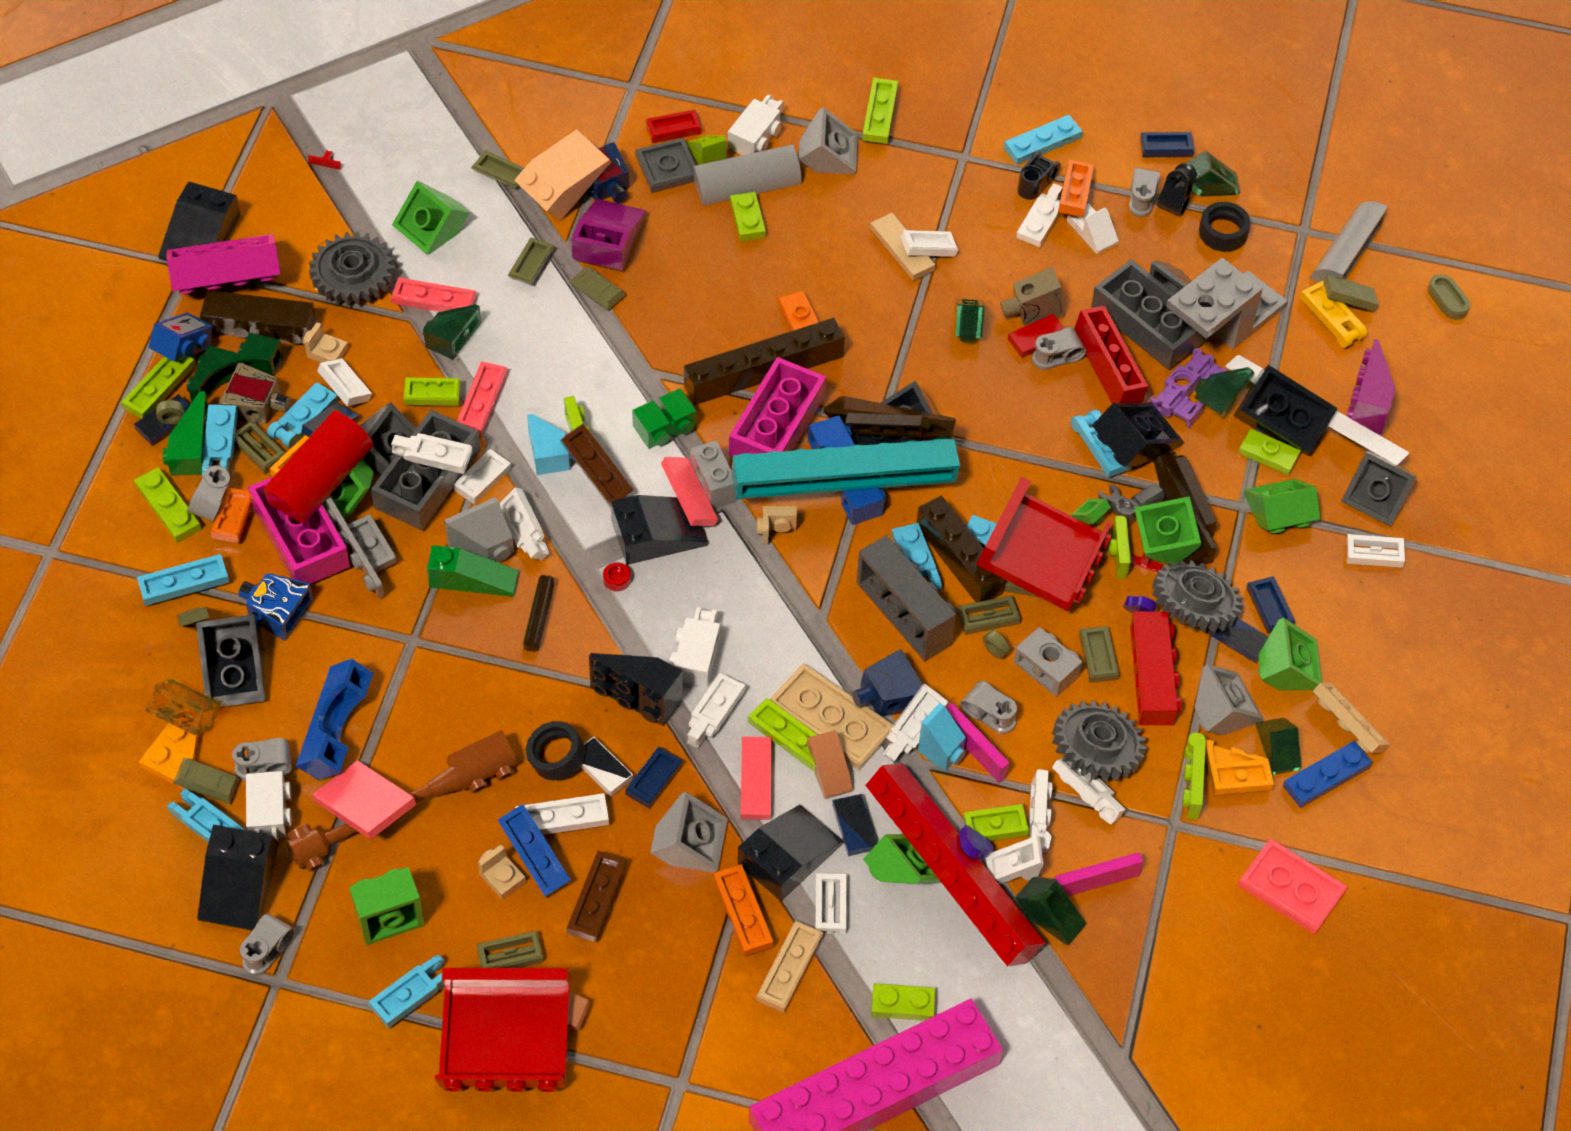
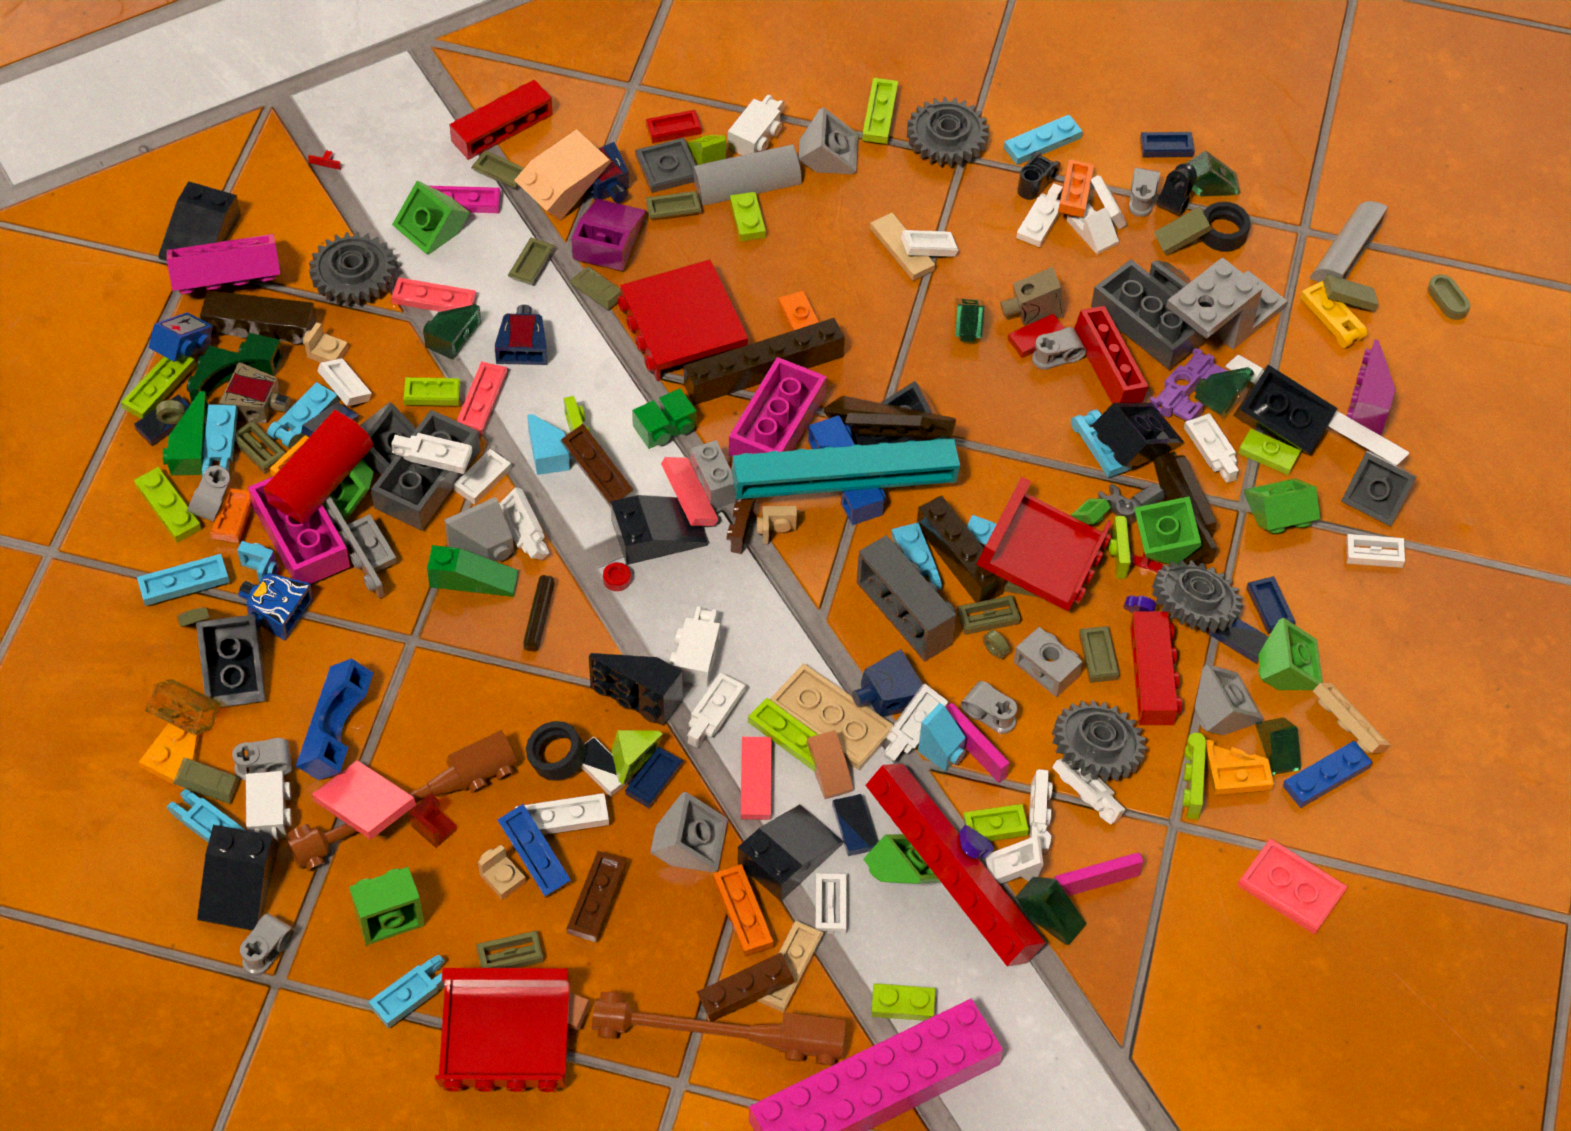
(257, 558): none -> medium azure bracket
(431, 822): none -> clear red panel
(474, 198): none -> dark pink tile
(501, 119): none -> red brick
(521, 338): none -> torso
(632, 751): none -> lime slope
(673, 205): none -> olive tile
(681, 316): none -> red panel
(738, 531): none -> reddish brown plate
(745, 986): none -> reddish brown plate
(795, 1036): none -> dark orange bar
(947, 131): none -> dark grey gear
(1109, 201): none -> white tile
(1183, 230): none -> olive tile
(1213, 446): none -> white hinge

